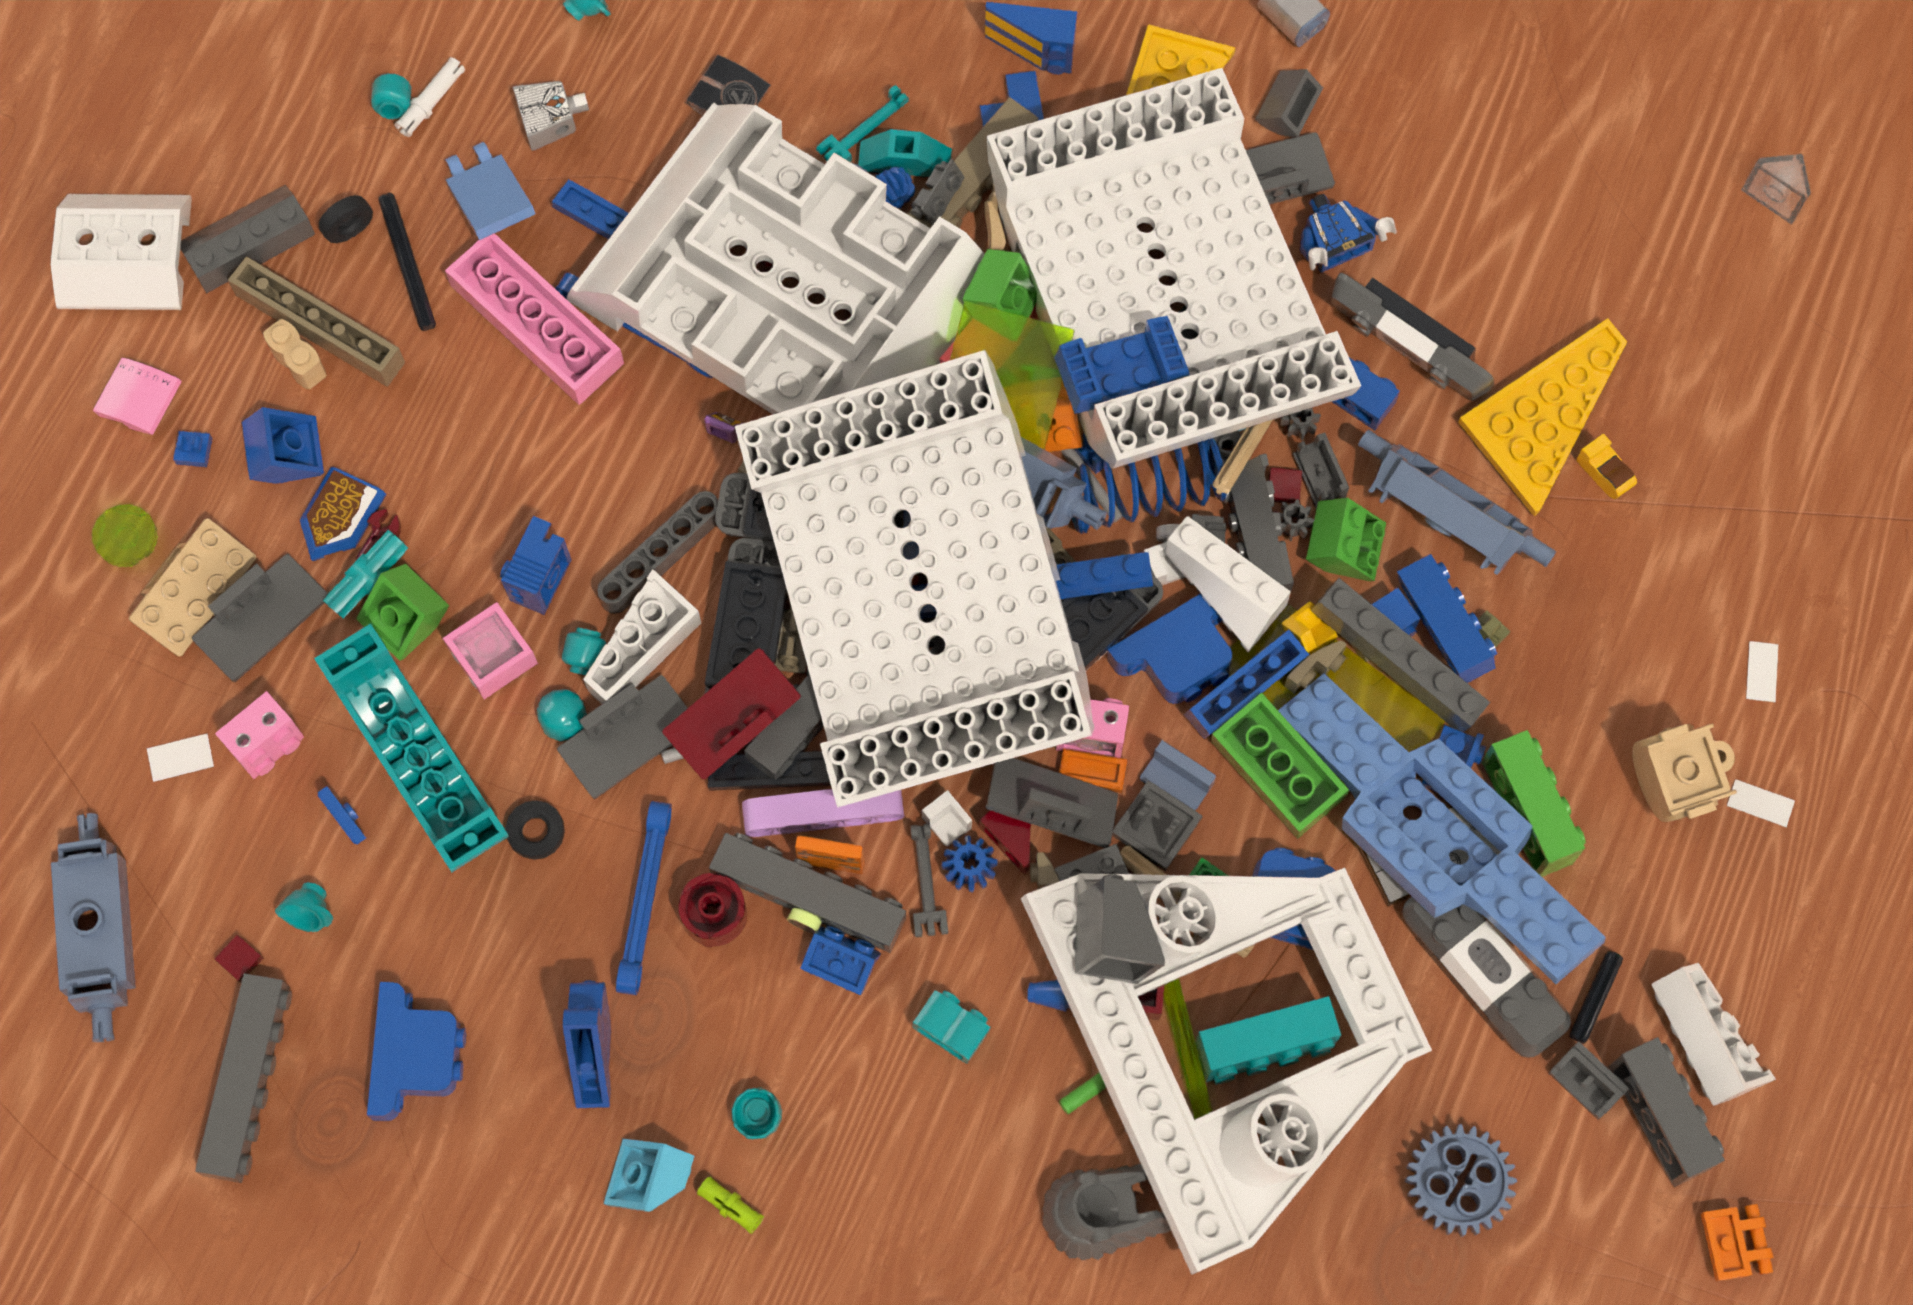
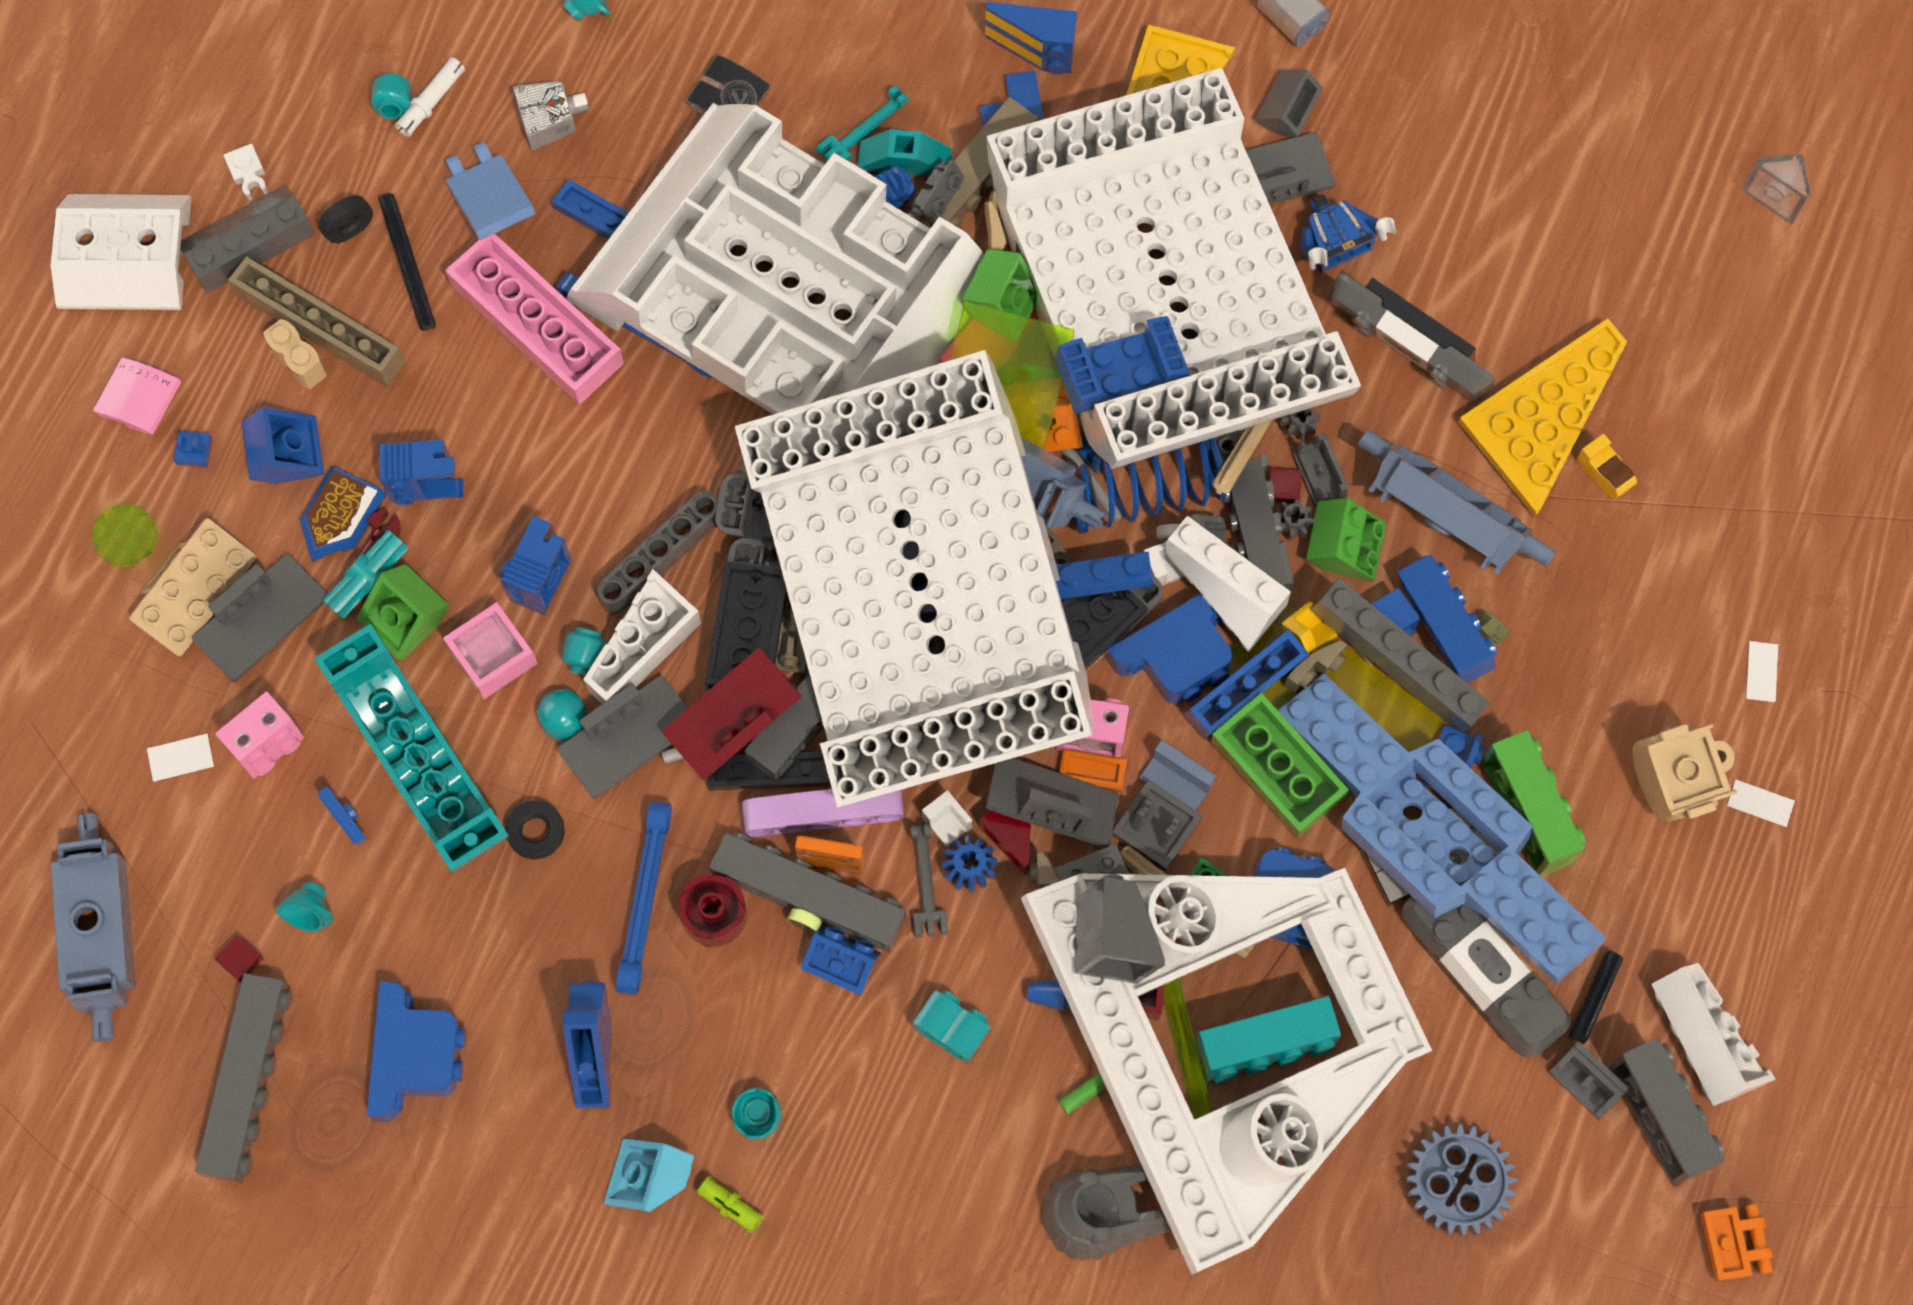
(246, 169): none -> white plate
(417, 472): none -> blue piece
(722, 426): medium lavender slope -> none
(1372, 399): blue brick -> none

